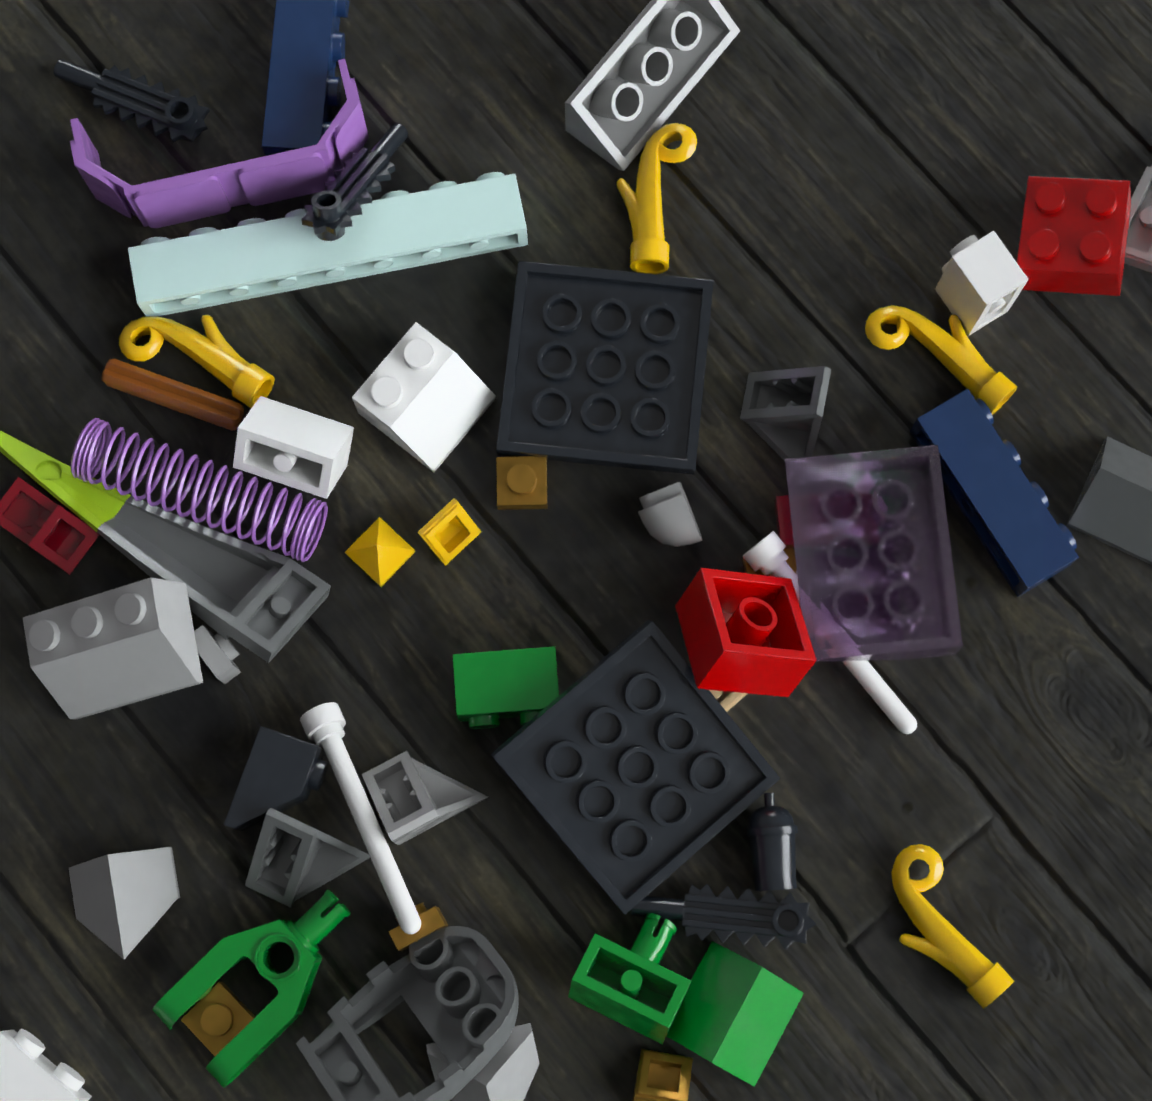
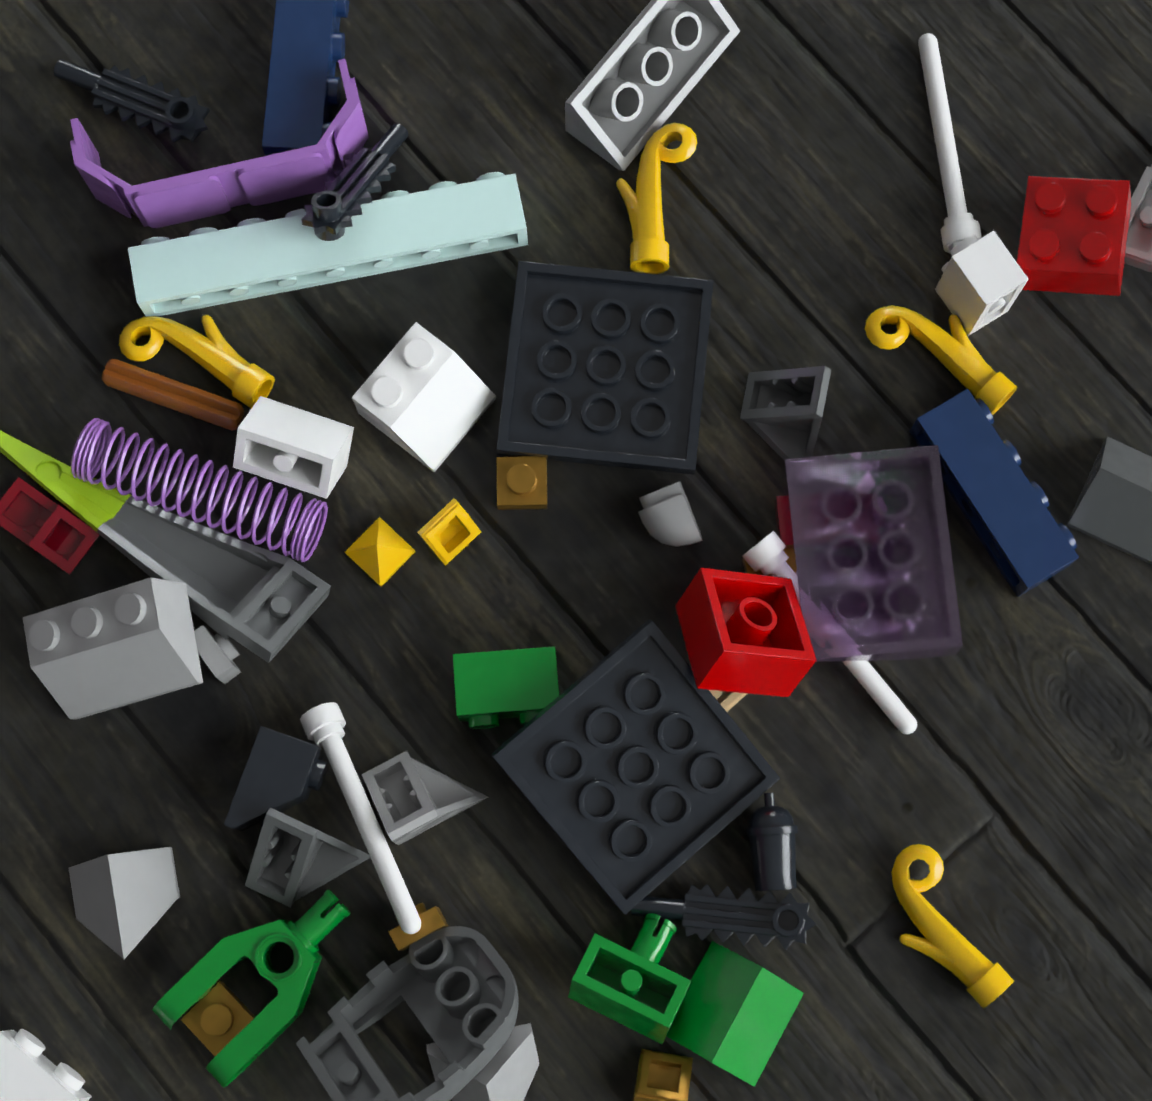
(959, 223): none -> white piece

